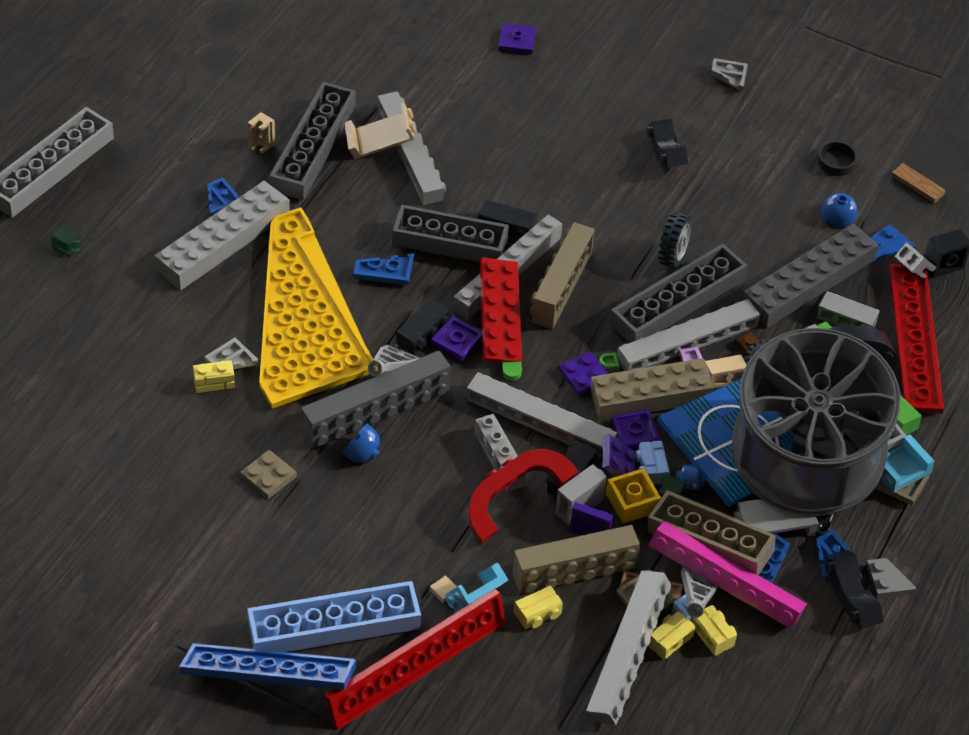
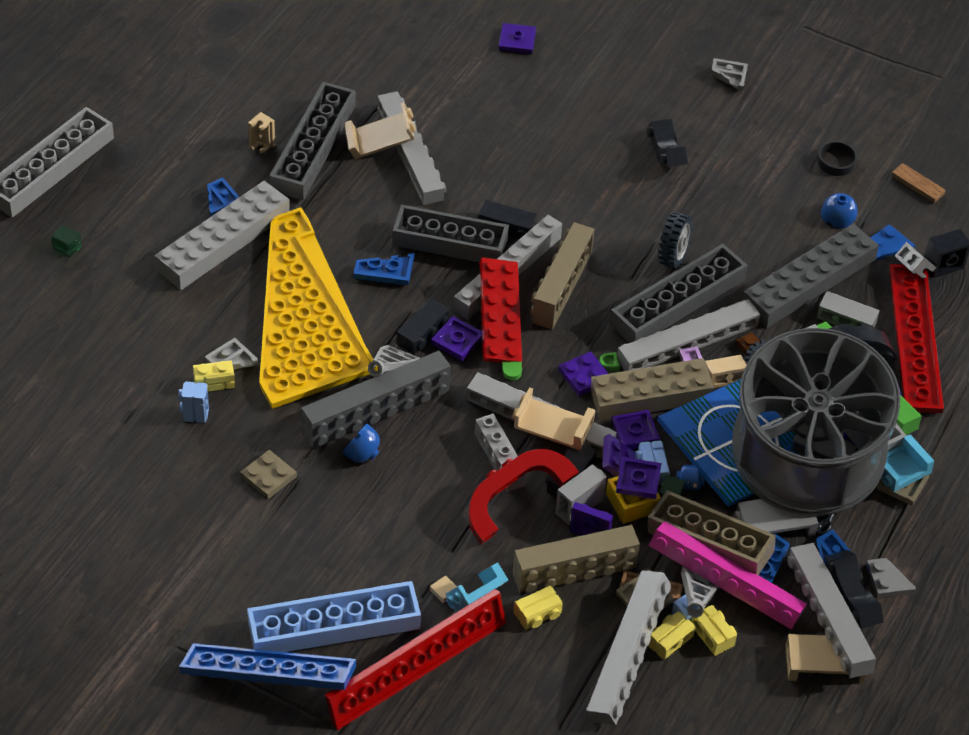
(194, 402): none -> light blue brick
(552, 421): none -> tan panel
(638, 478): none -> dark purple plate
(812, 655): none -> tan panel
(831, 610): none -> light grey brick

